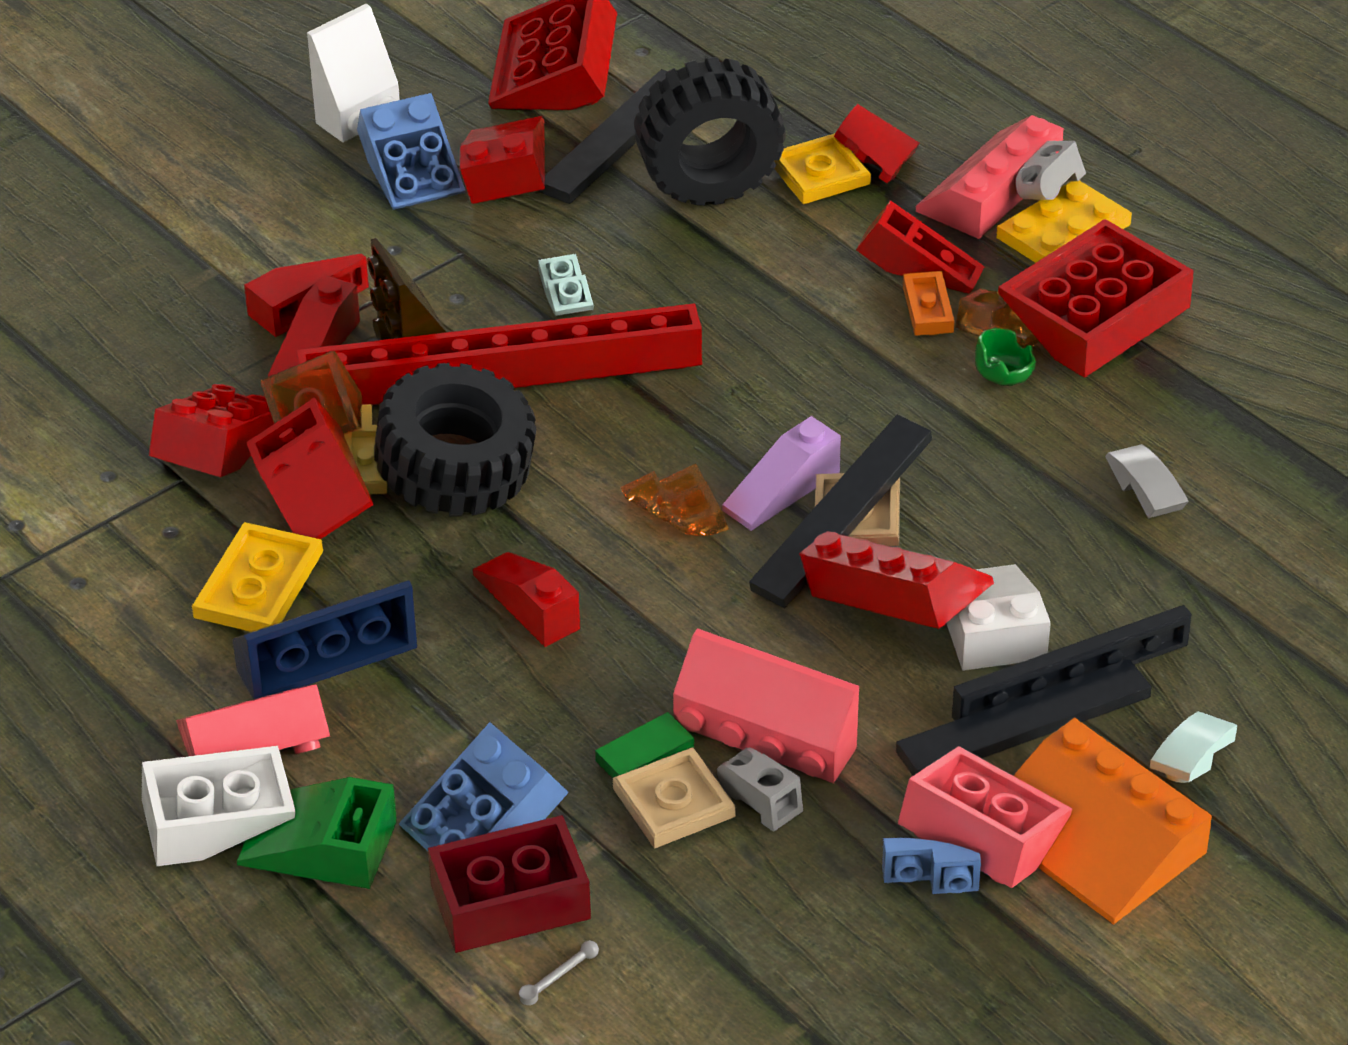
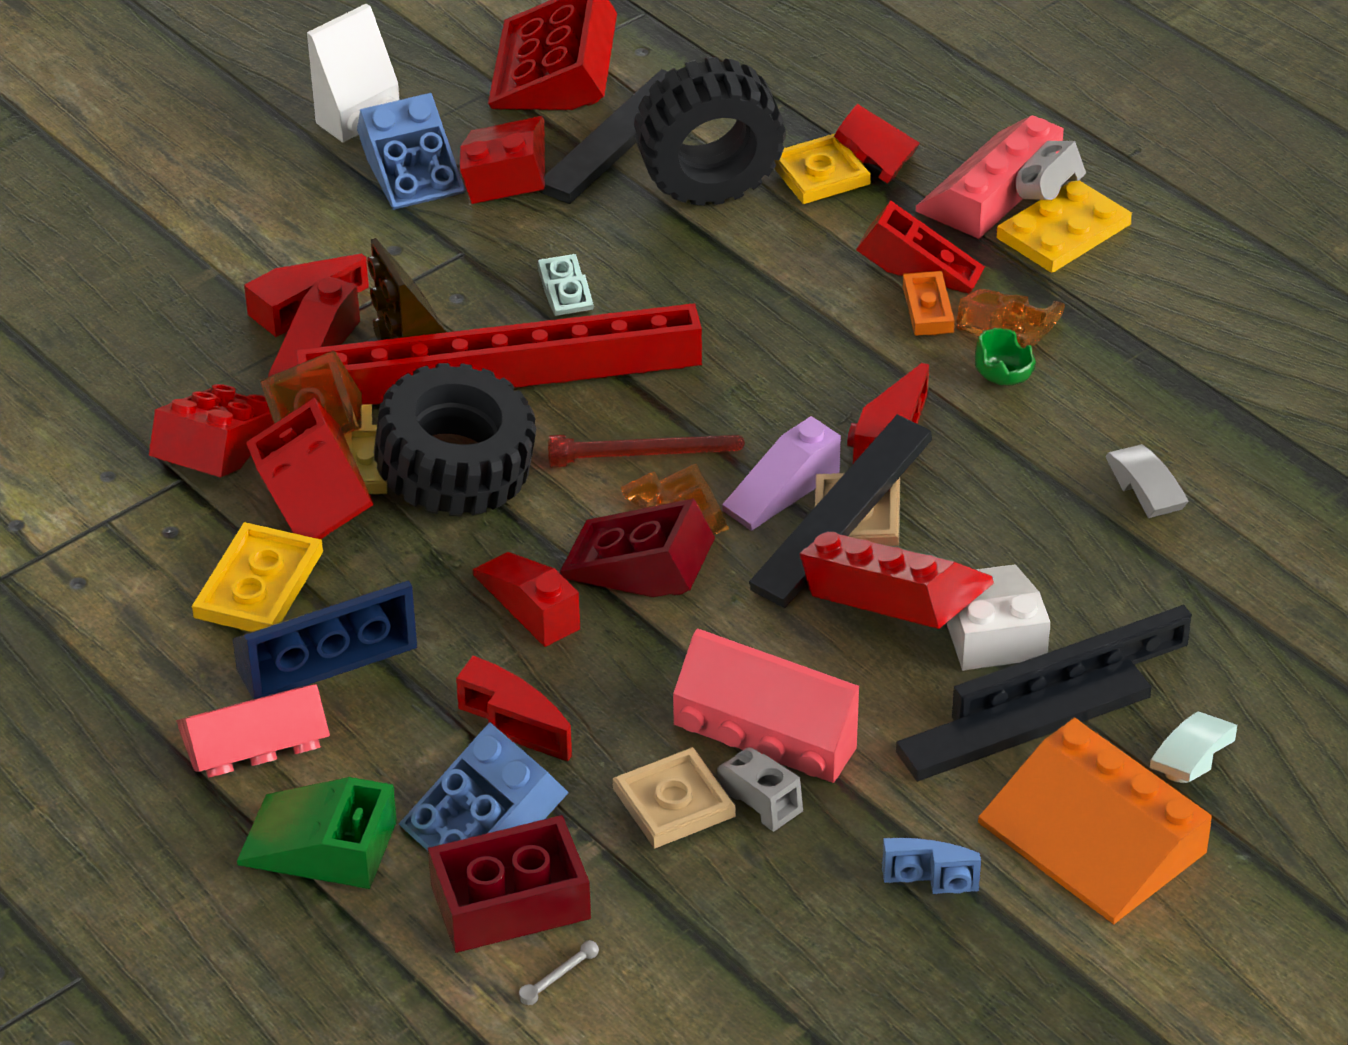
(213, 802): white slope -> none
(513, 708): none -> red slope
(565, 450): none -> clear red piece
(642, 550): none -> dark red slope
(644, 745): green tile -> none
(902, 398): none -> red slope
(986, 811): coral slope -> none
(1098, 296): red slope -> none

